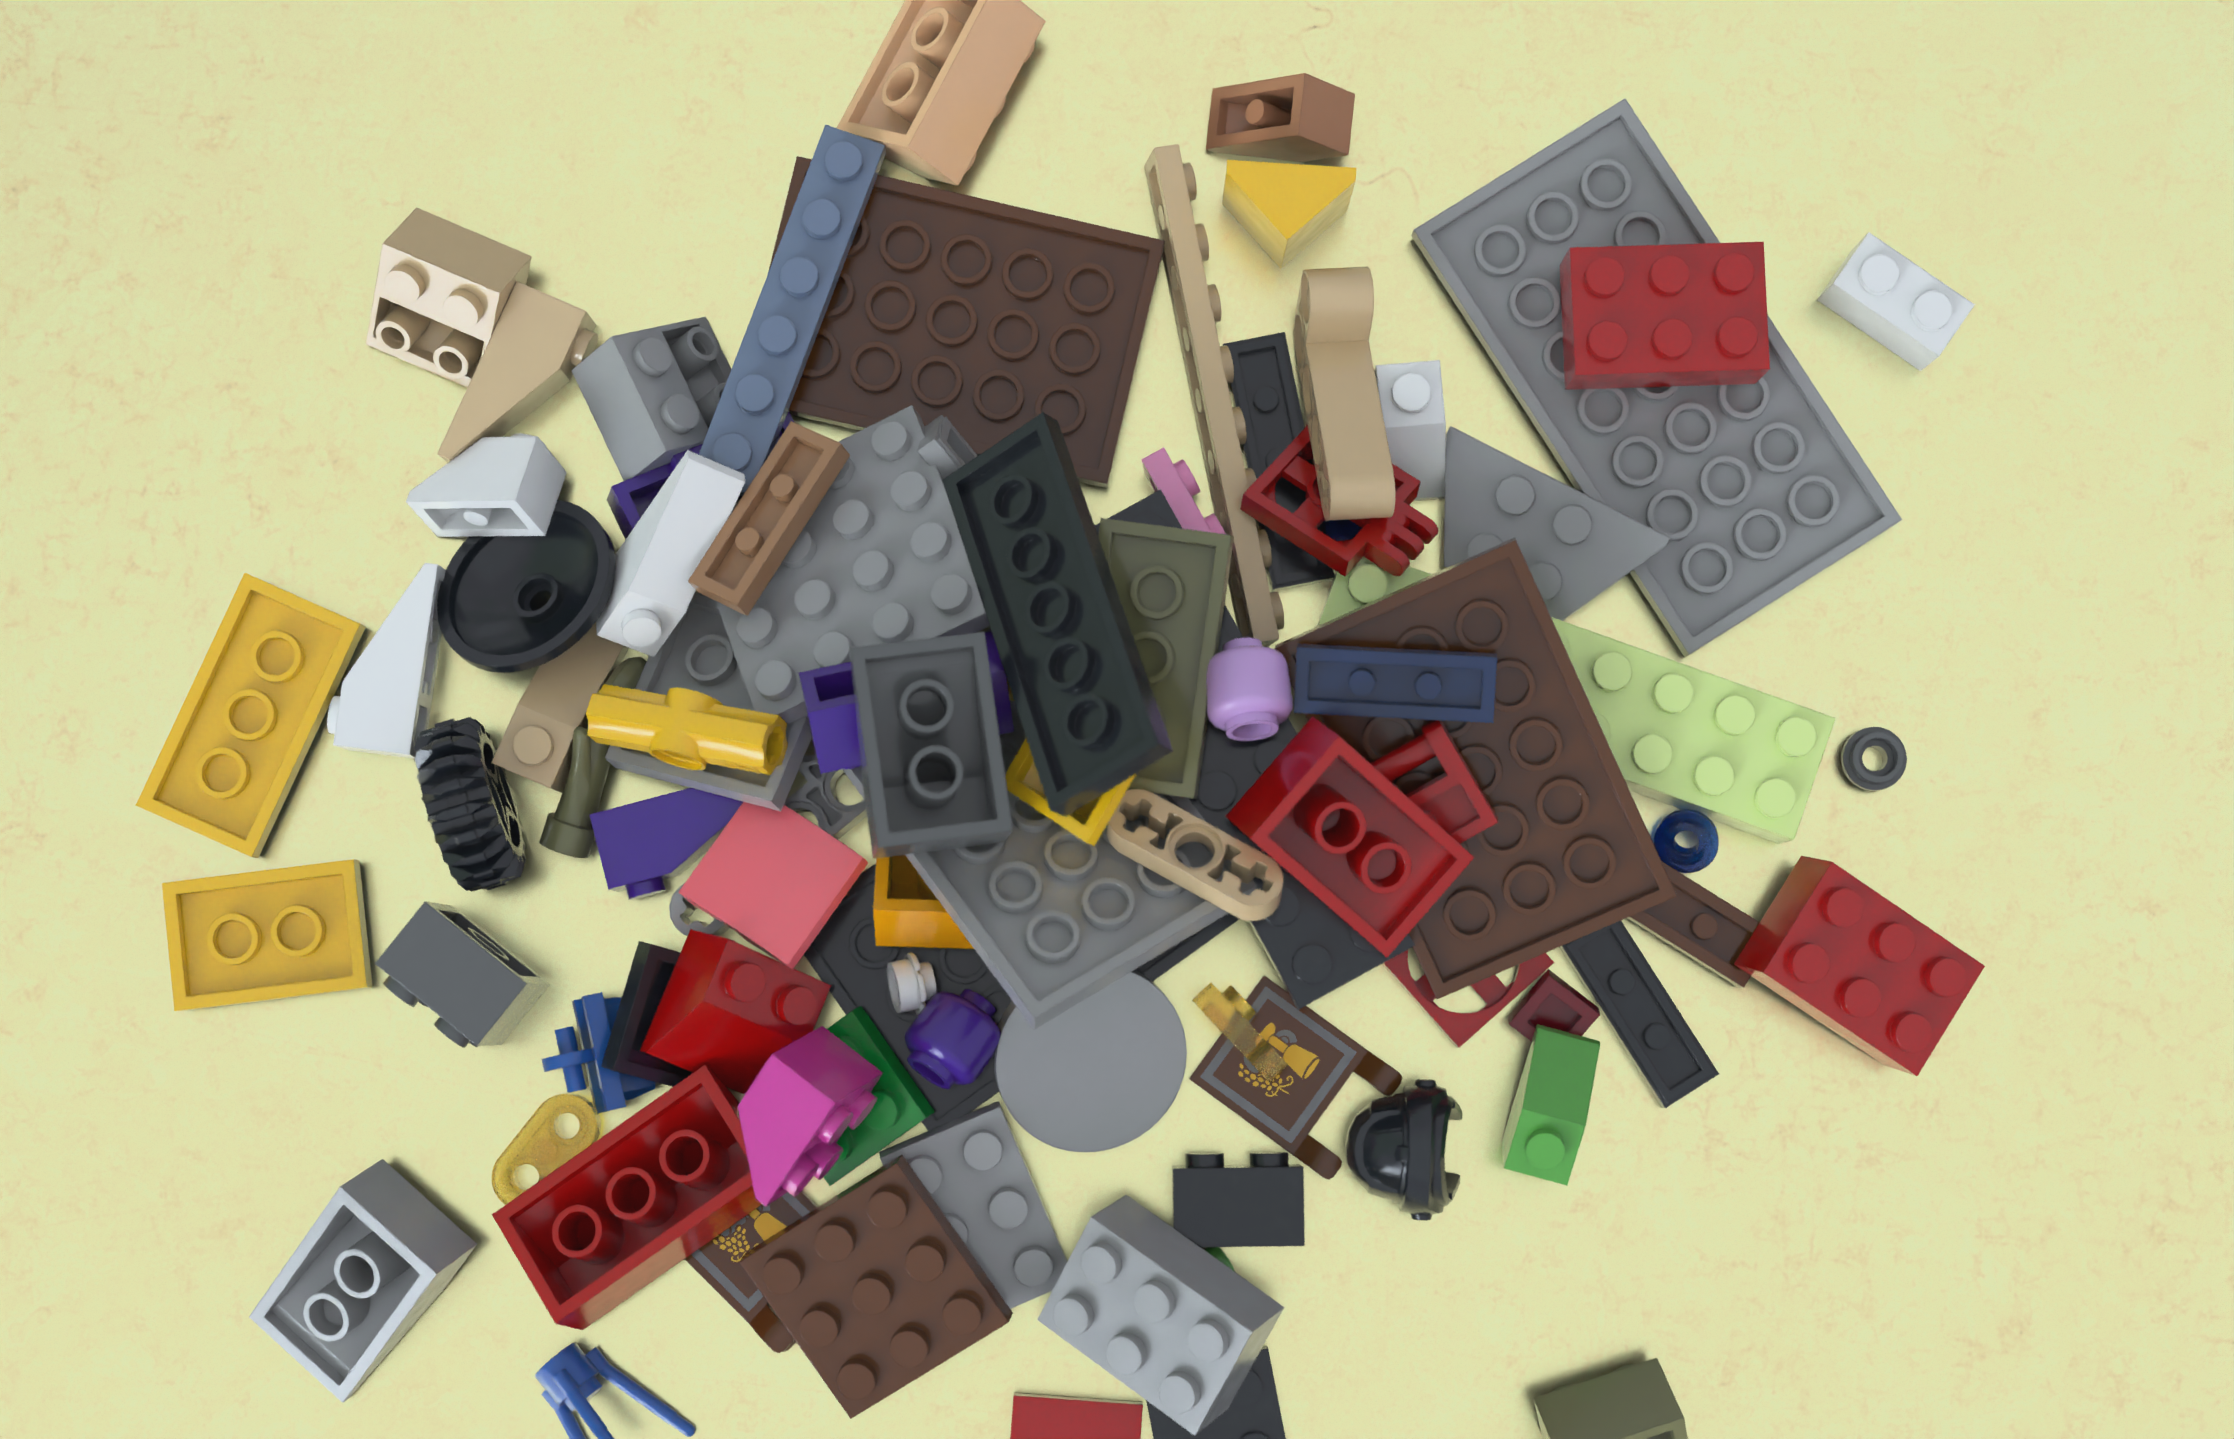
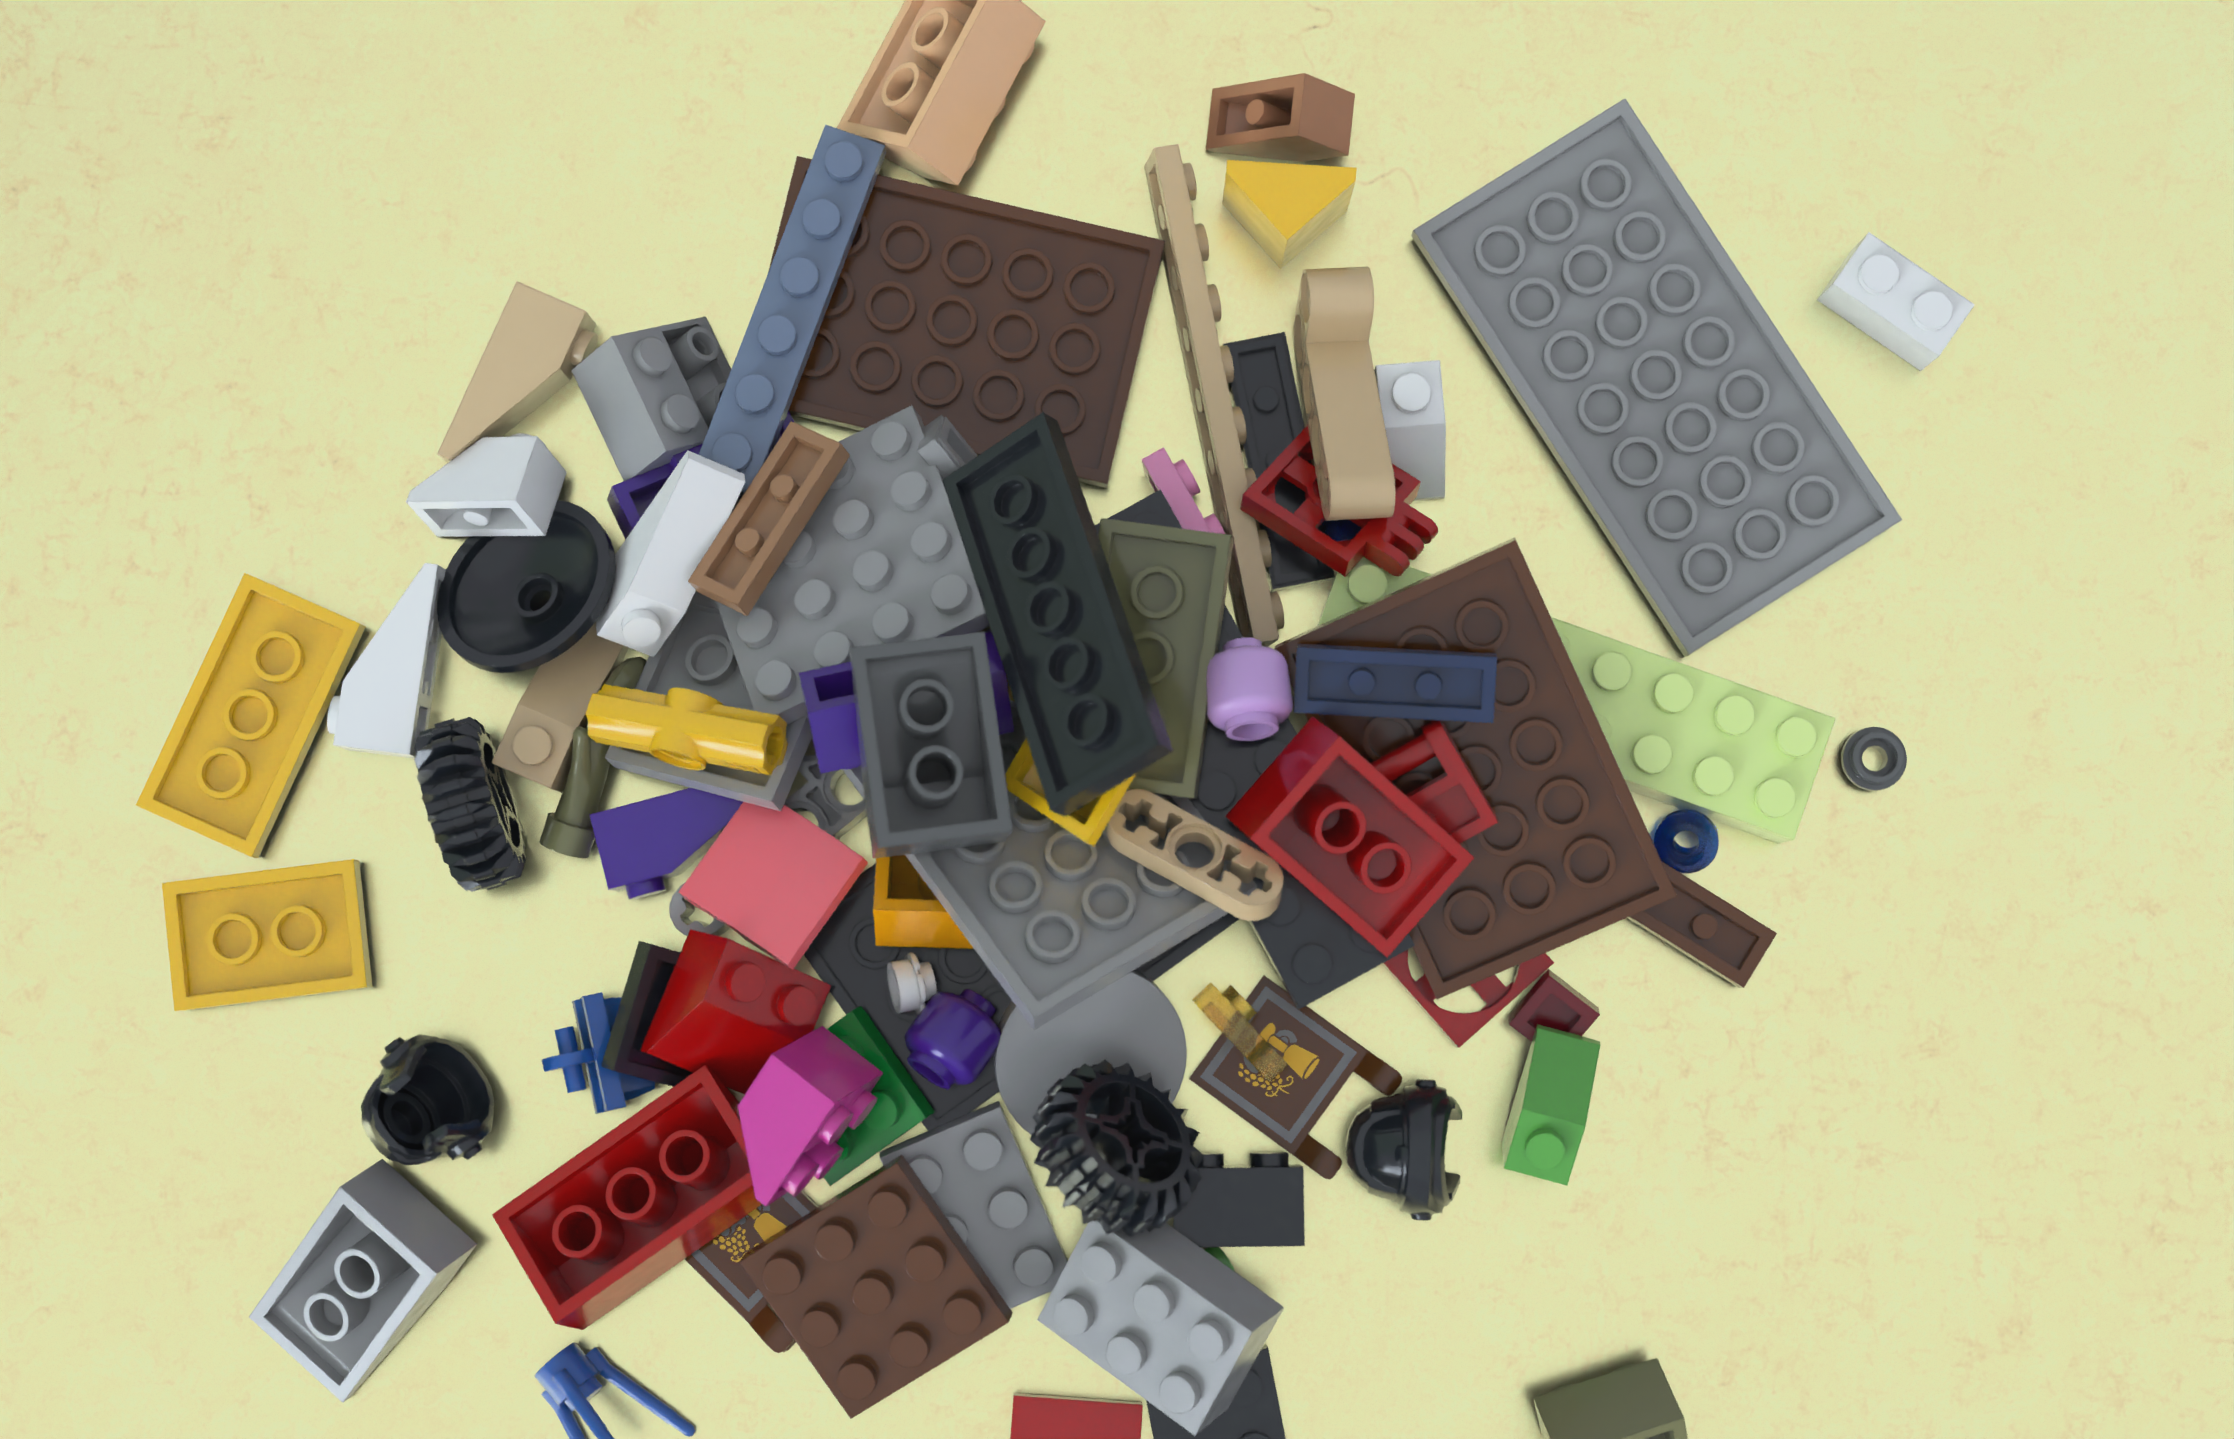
(427, 1102): none -> black helmet
(441, 294): tan slope -> none
(460, 976): dark grey brick -> none
(543, 1144): clear yellow plate -> none
(1103, 1157): none -> black gear
(1565, 536): light grey wing -> none
(1640, 1012): black tile -> none
(1664, 315): red brick -> none
(1859, 964): red brick -> none

